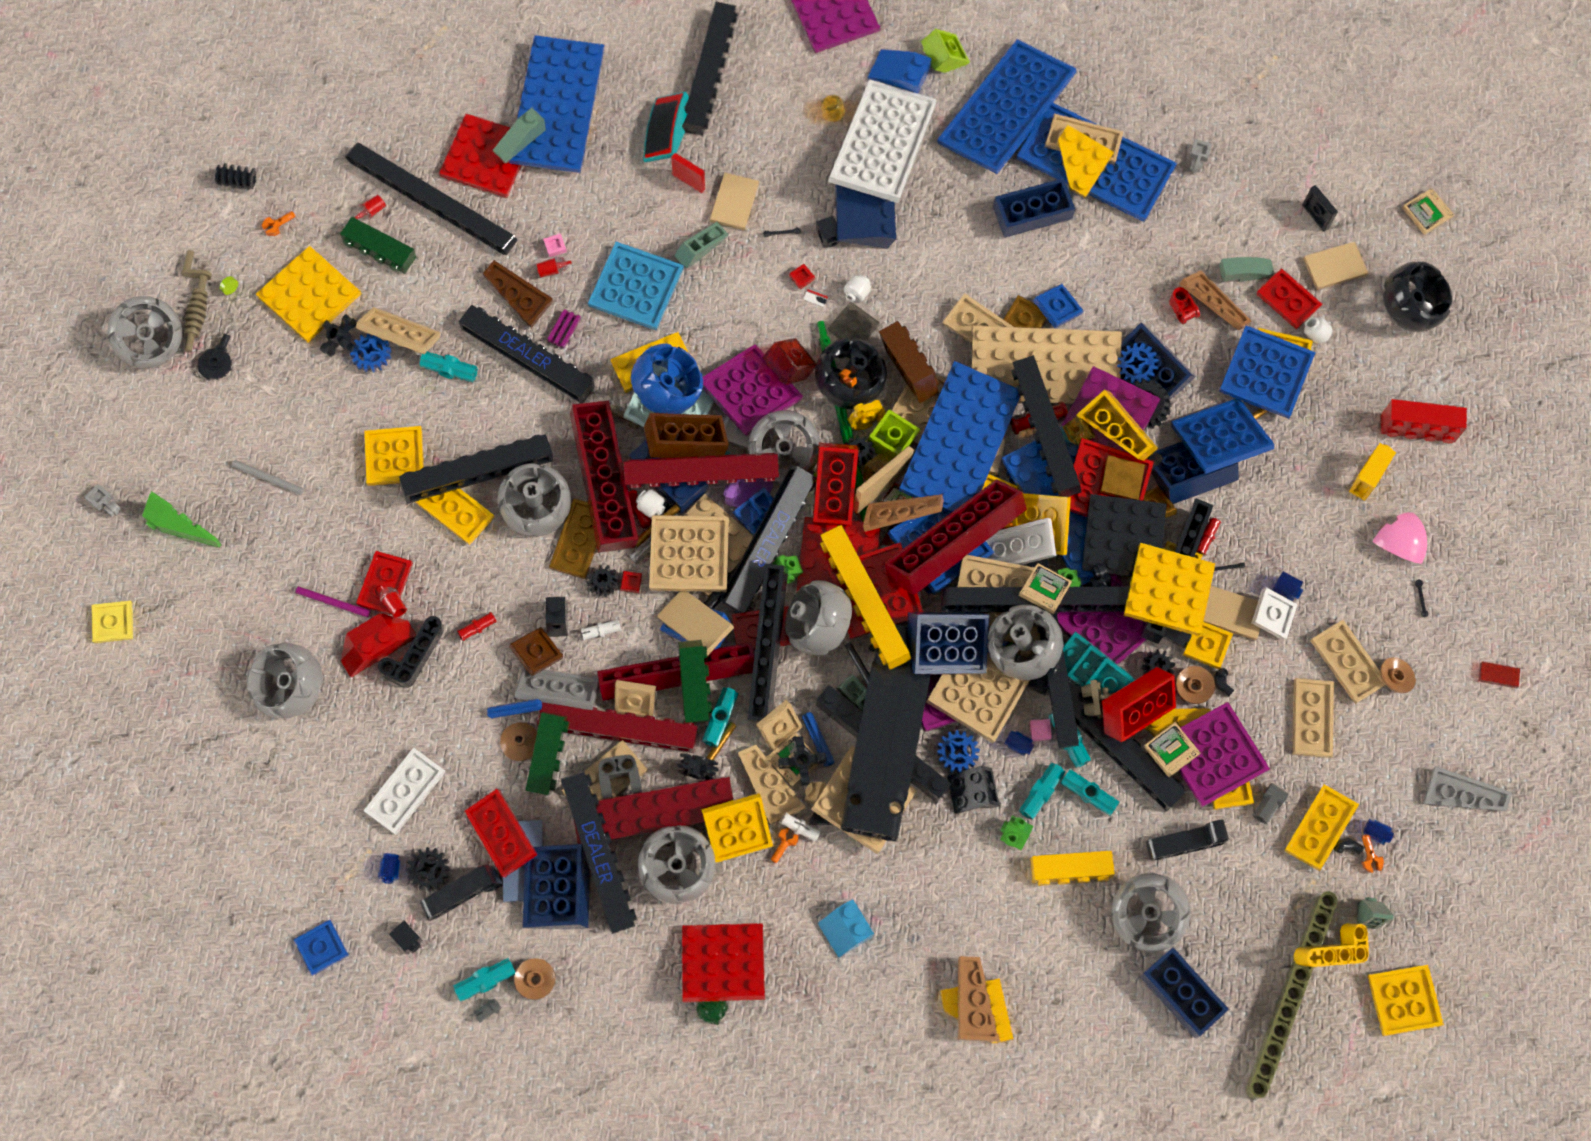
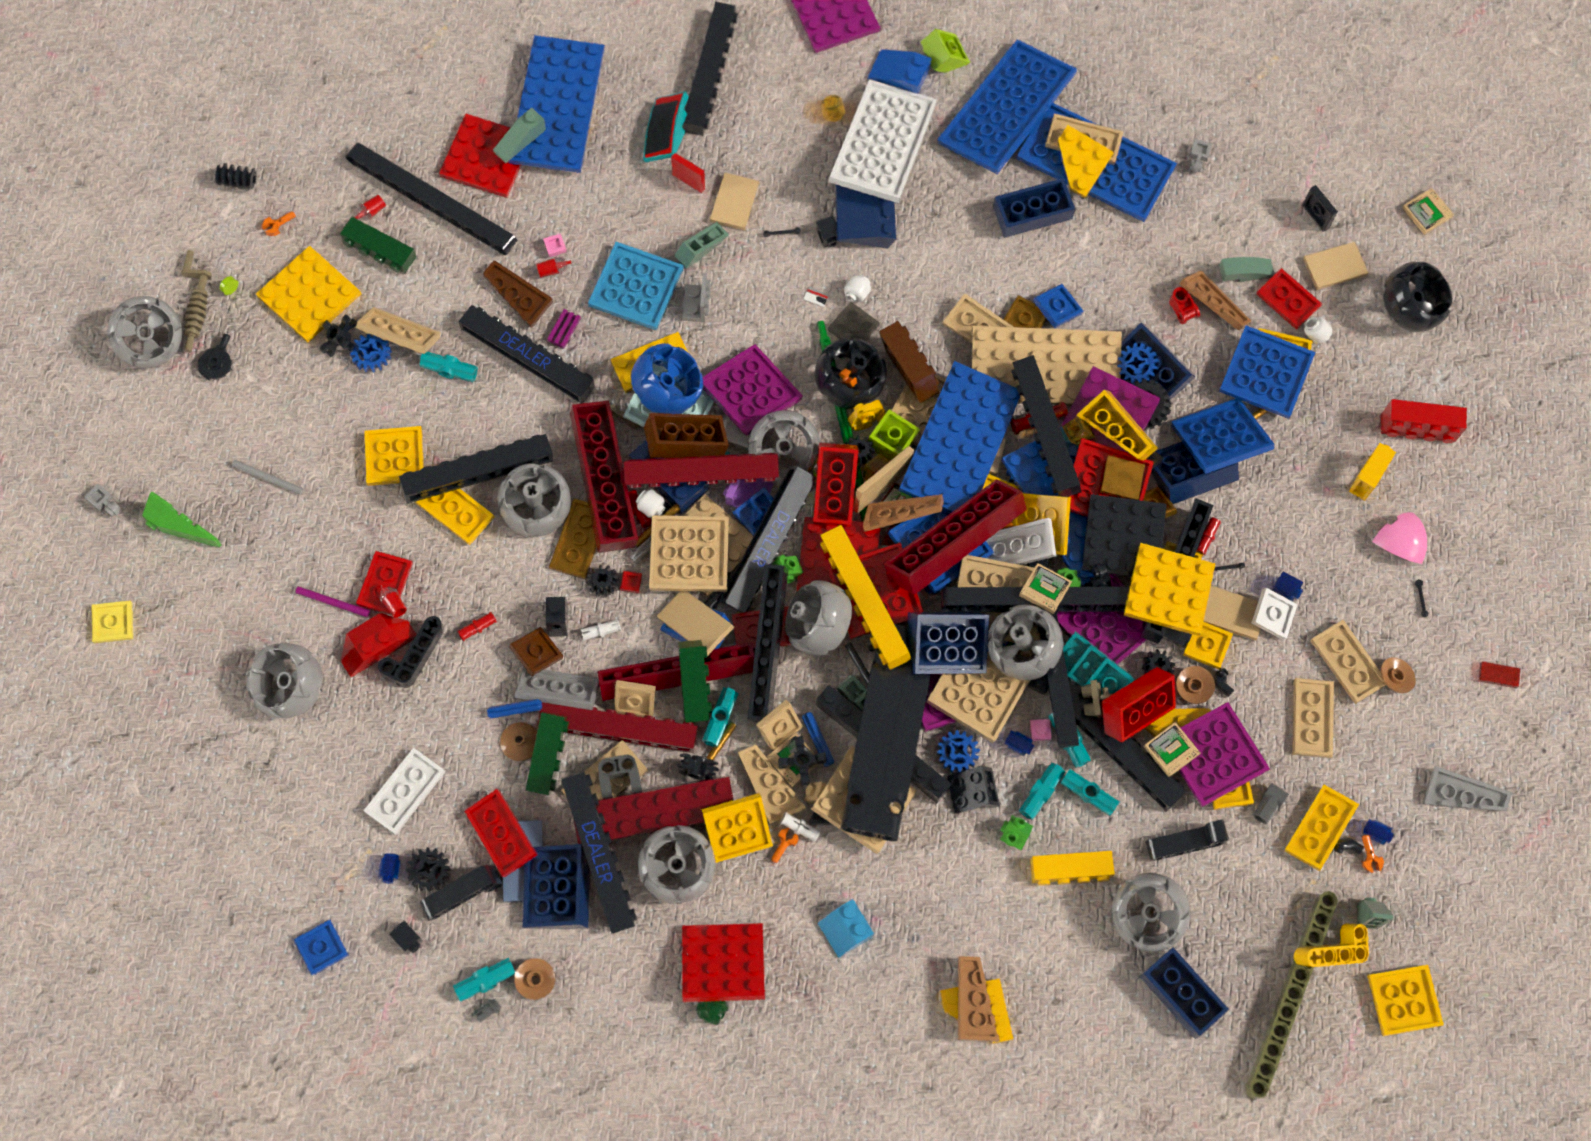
(696, 301): none -> light grey bracket
(789, 361): clear red brick -> none
(802, 276): red plate -> none

